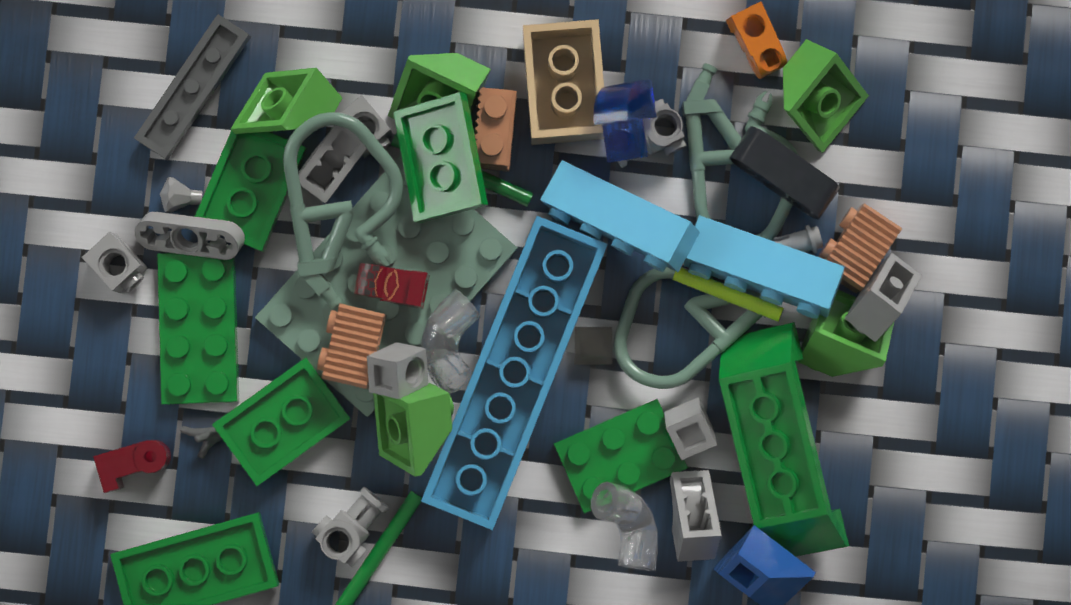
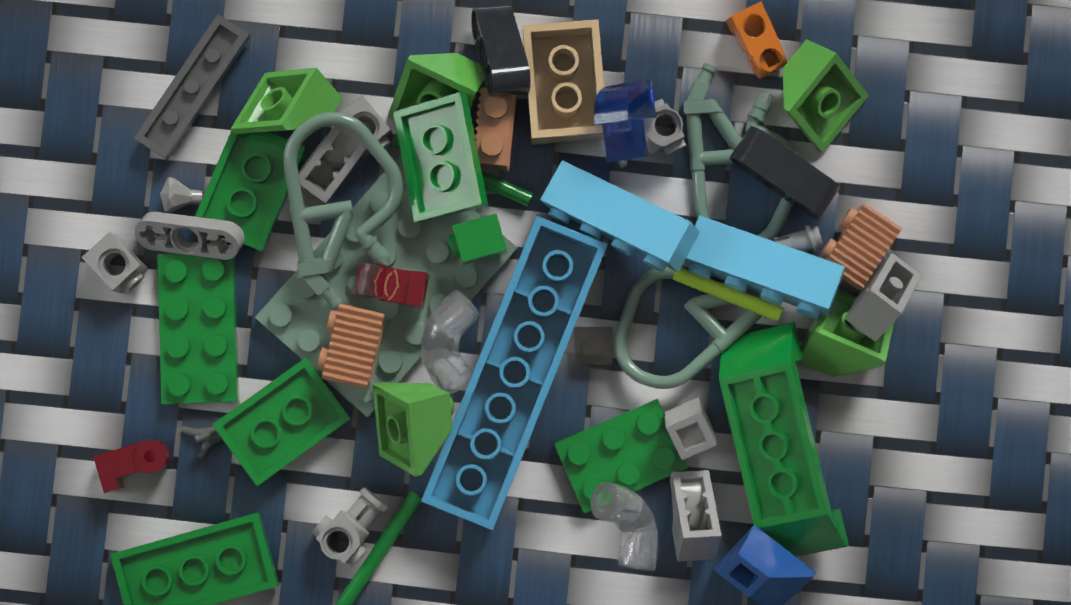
(397, 370): light grey brick -> none
(477, 240): none -> green brick
(500, 51): none -> black beam

